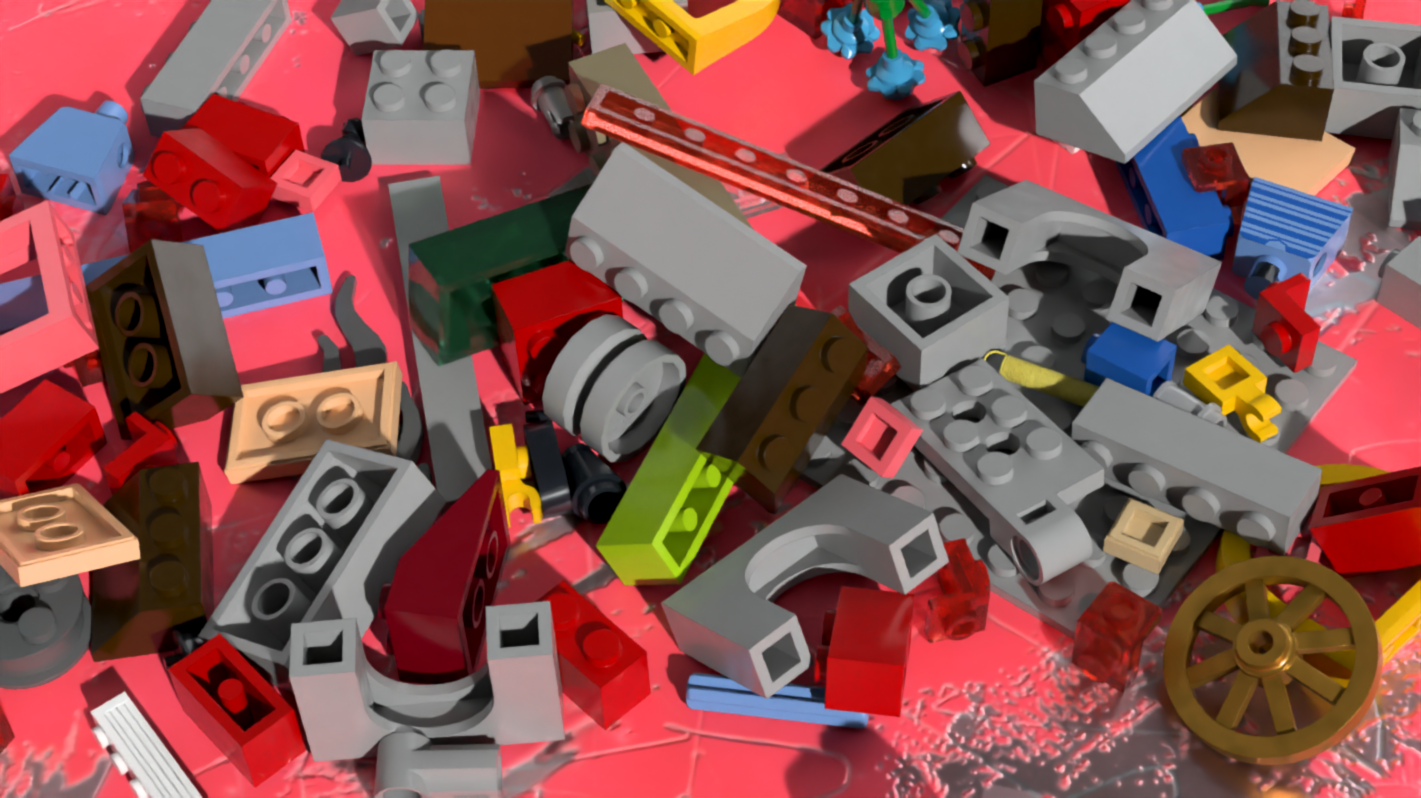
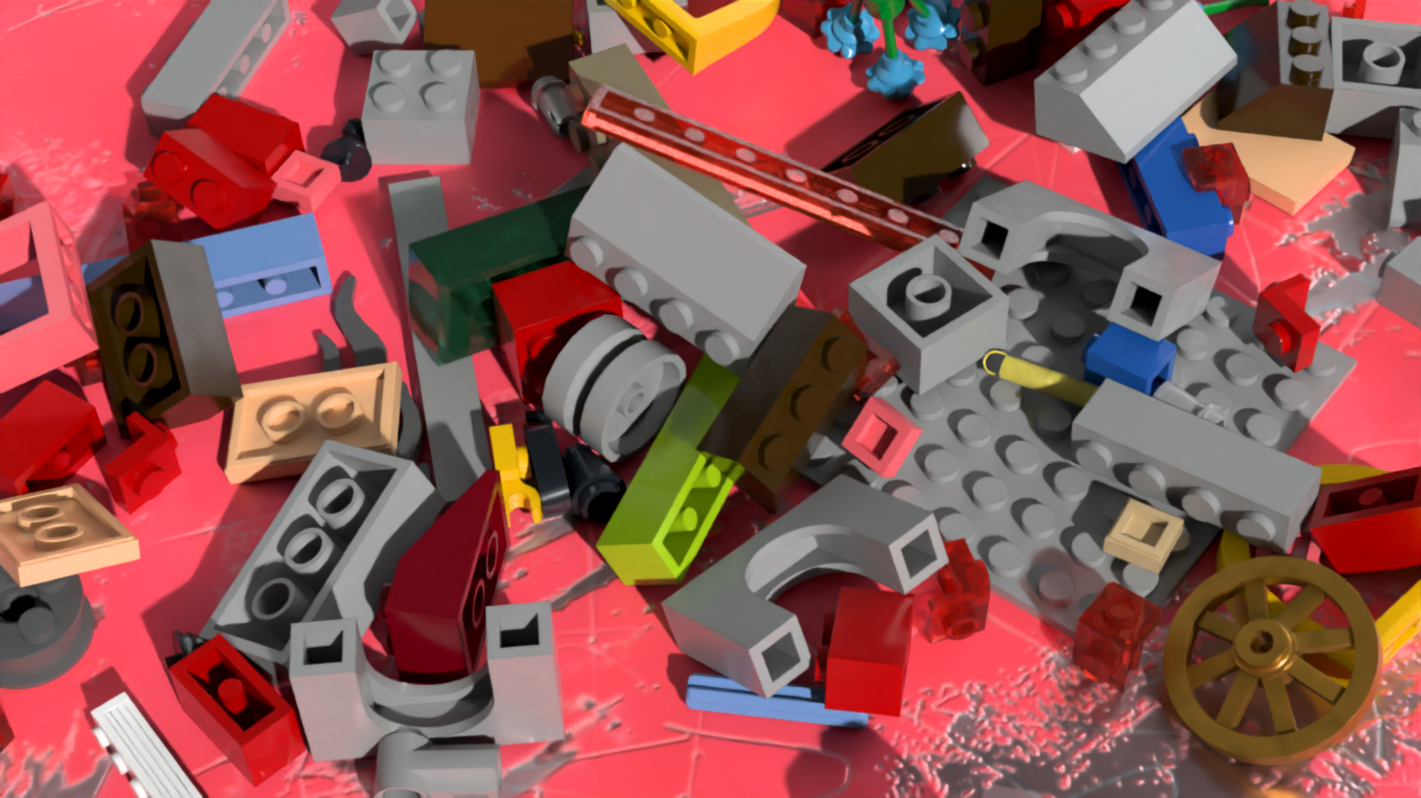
(77, 157): medium blue torso -> none
(172, 581): dark brown slope -> none
(597, 660): red brick -> none
(1018, 492): light grey hinge -> none
(1235, 386): yellow plate -> none
(1287, 235): medium blue torso -> none

